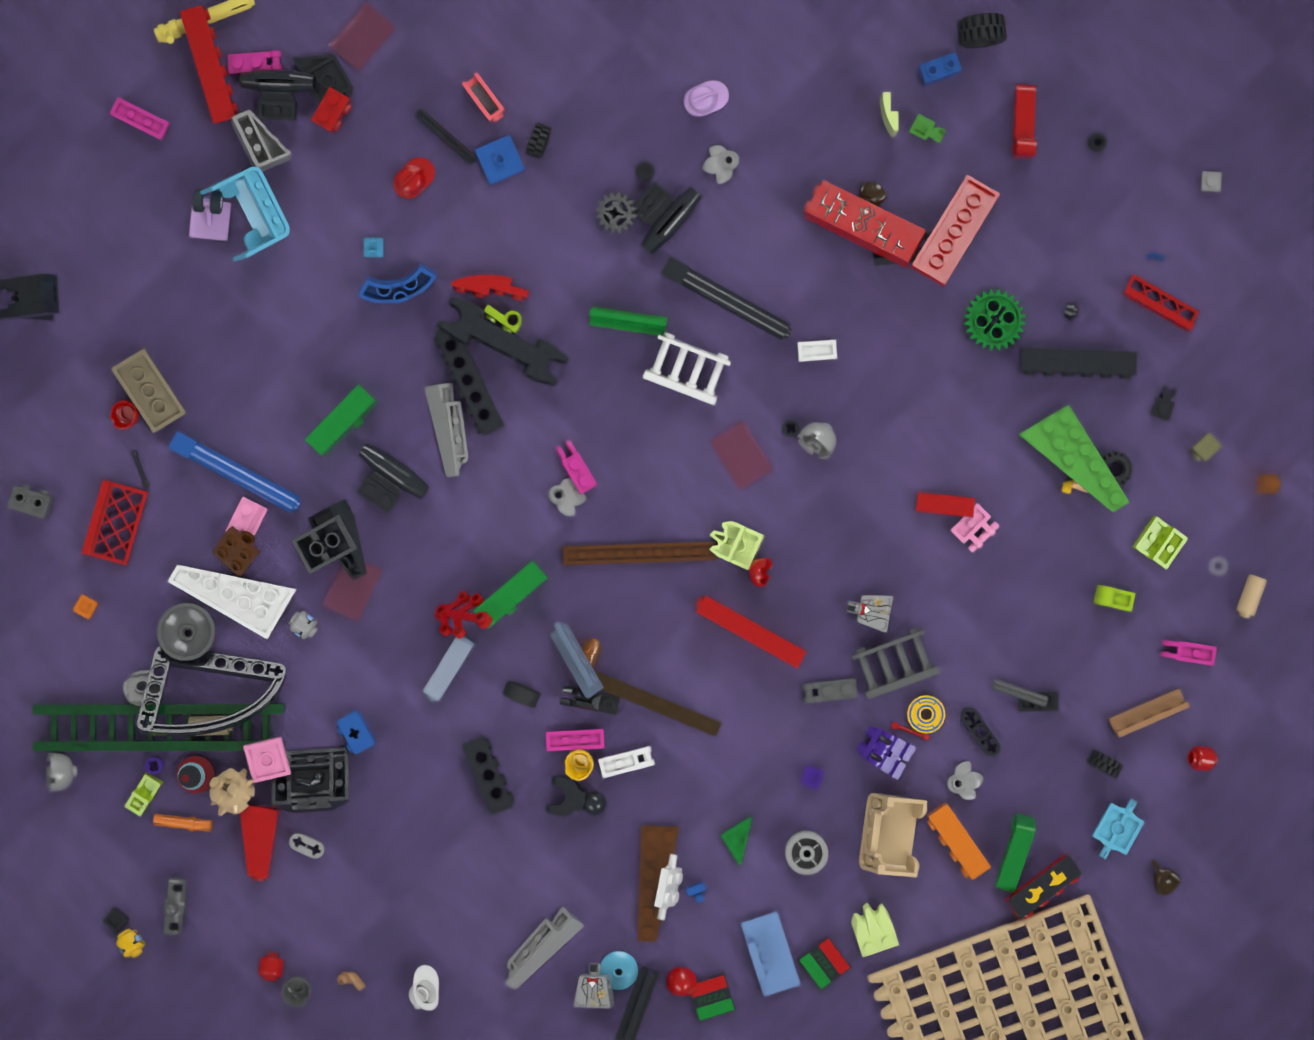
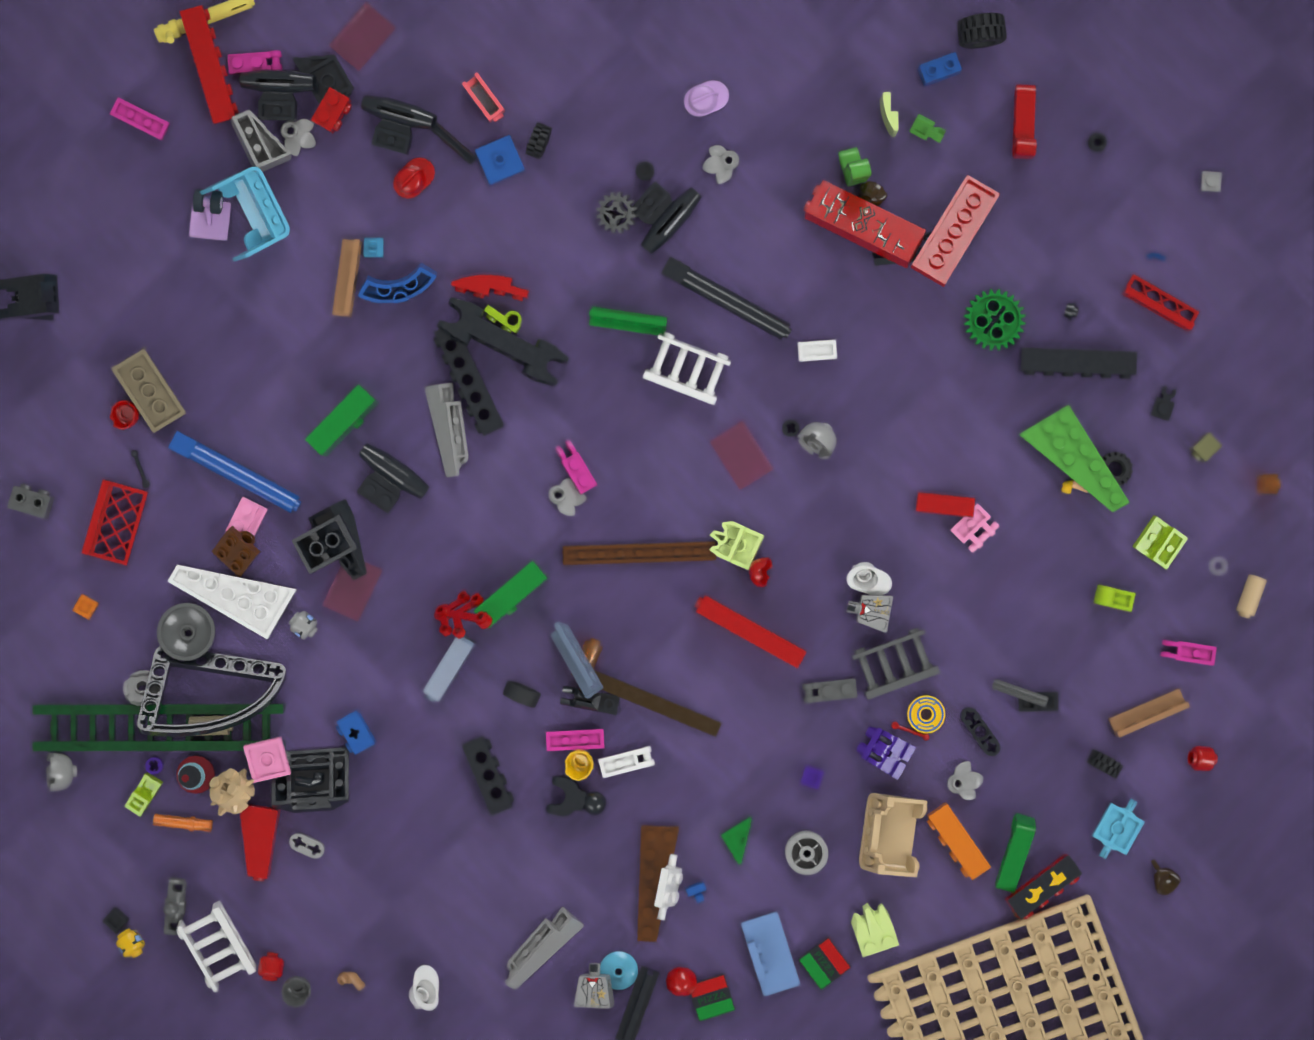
(227, 930): none -> white fence
(300, 138): none -> light grey plate
(347, 278): none -> medium nougat fence
(396, 123): none -> black plate
(853, 167): none -> bright green beam
(869, 580): none -> white piece

